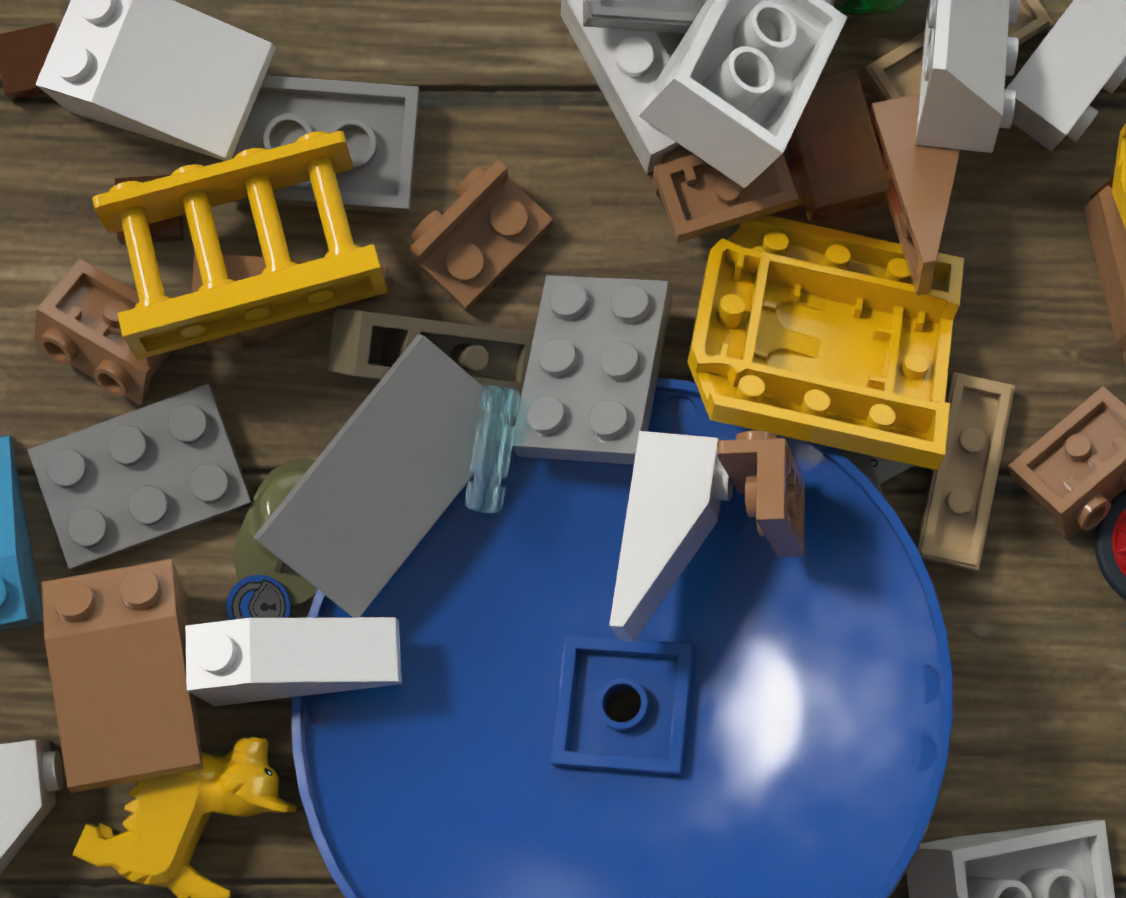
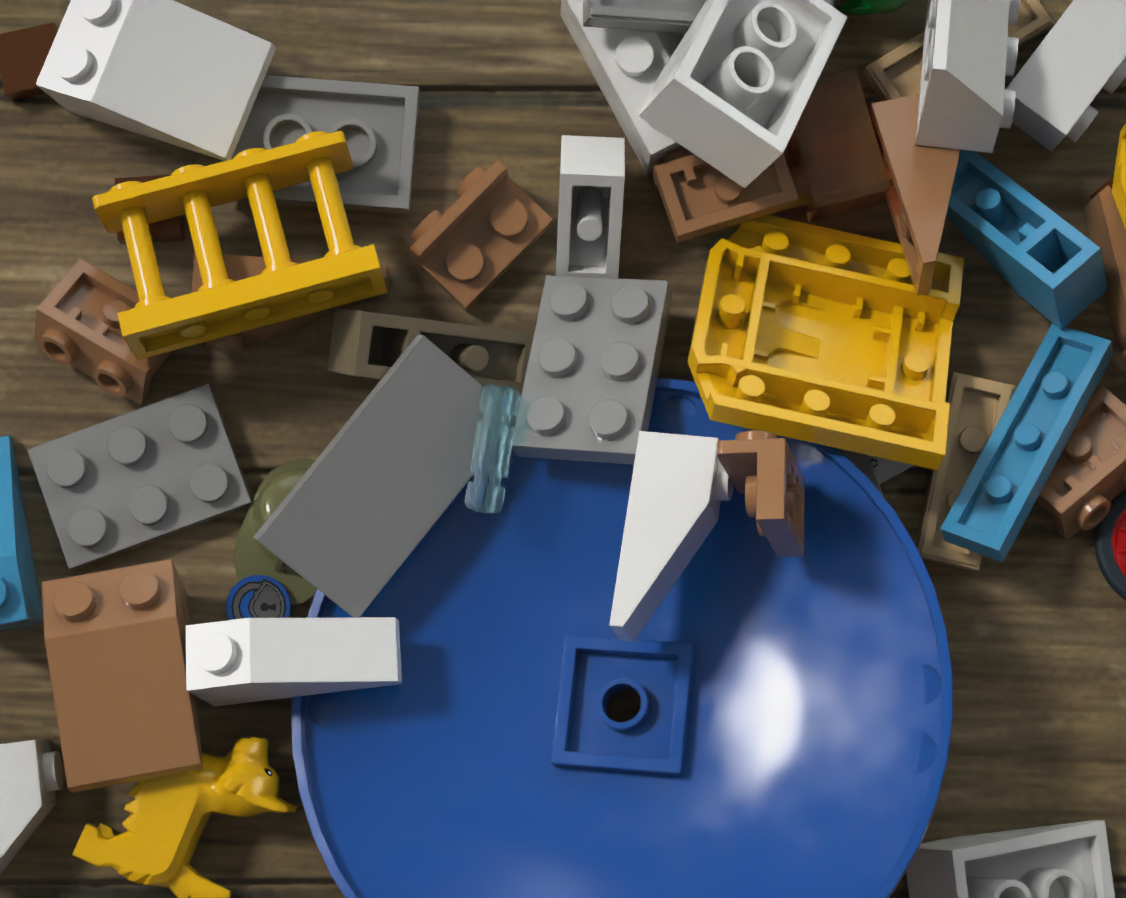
(590, 206): none -> white slope
(1026, 241): none -> dark azure slope
(1027, 442): none -> dark azure plate

